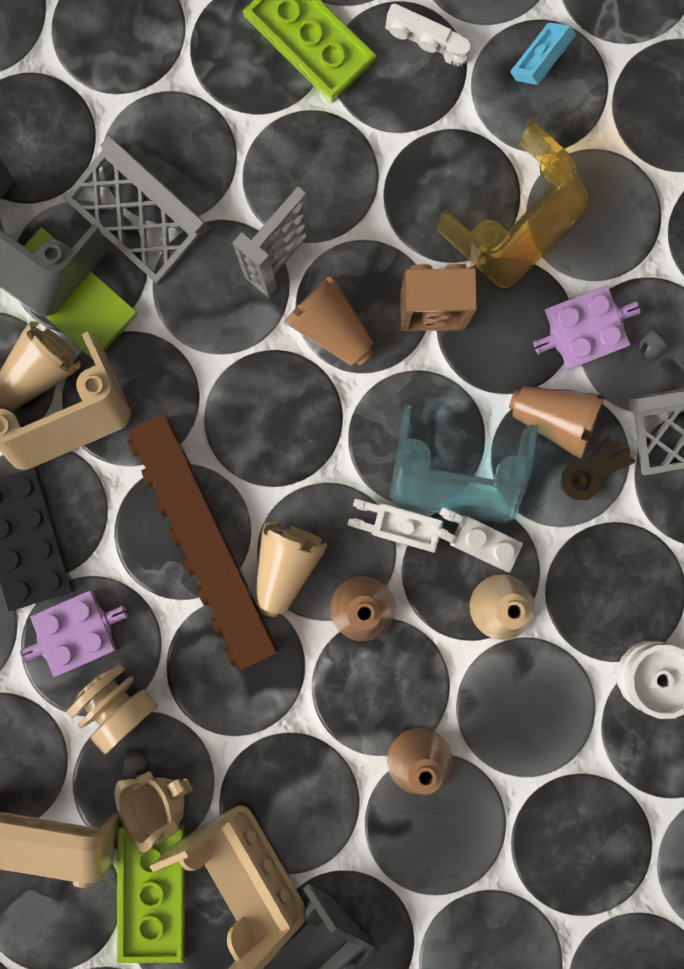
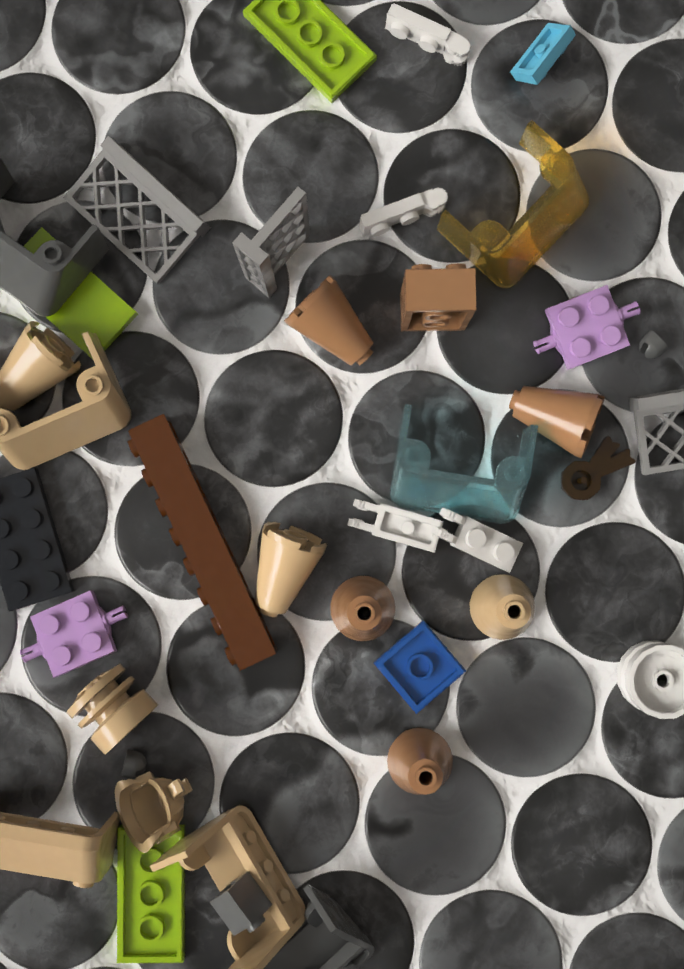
(241, 904): none -> dark grey brick
(404, 211): none -> white hinge
(419, 666): none -> blue plate

